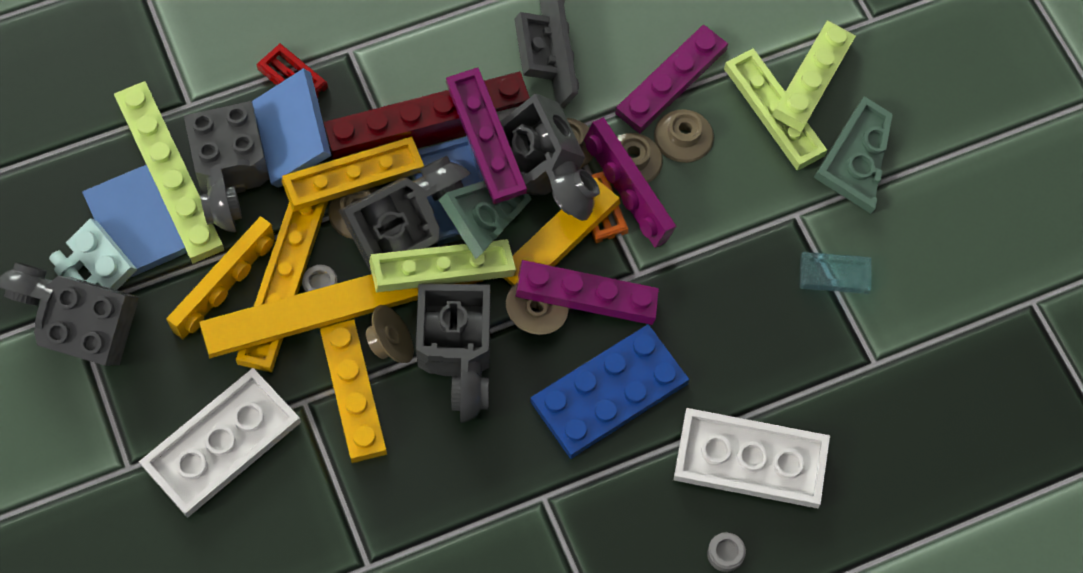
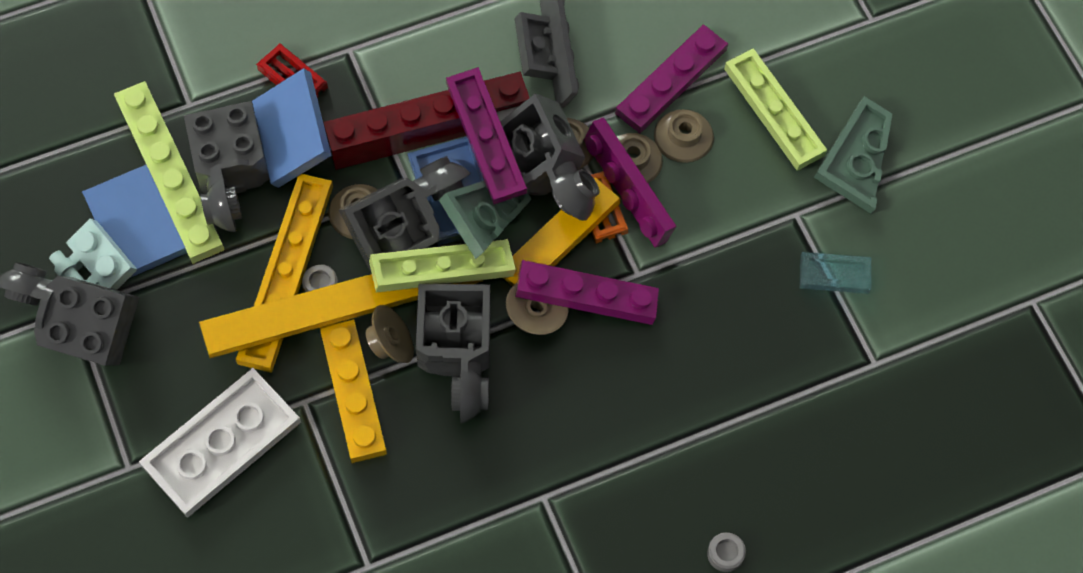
(215, 285): yellow plate -> none
(352, 173): yellow plate -> none
(609, 391): blue plate -> none
(752, 458): white plate -> none
(813, 76): yellowish green plate -> none

